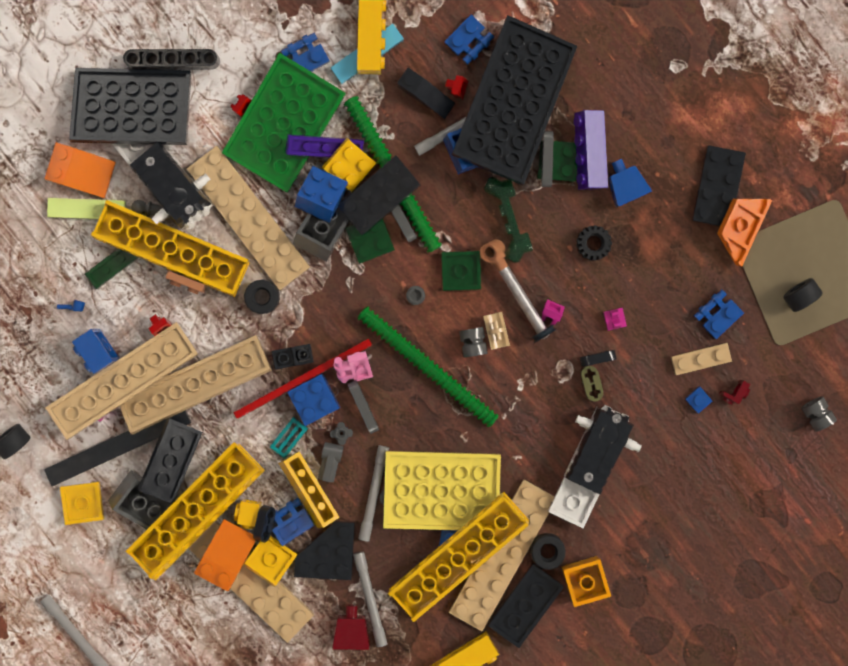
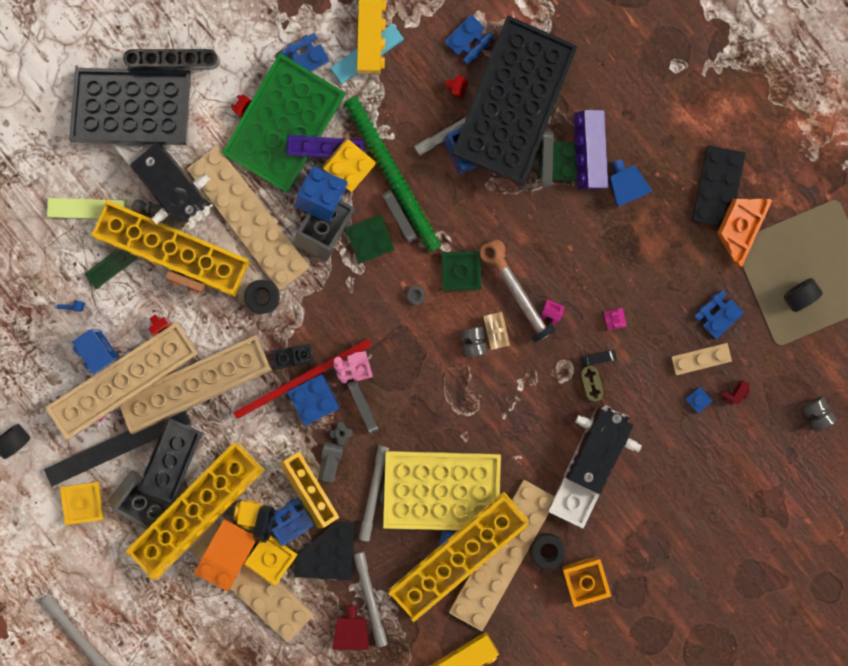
(80, 170): orange slope -> none
(298, 425): teal tile -> none
(379, 195): black plate -> none
(425, 93): black slope -> none
(428, 367): green piece -> none
(520, 242): clear green plate -> none
(525, 605): black plate -> none
(605, 243): black tyre -> none

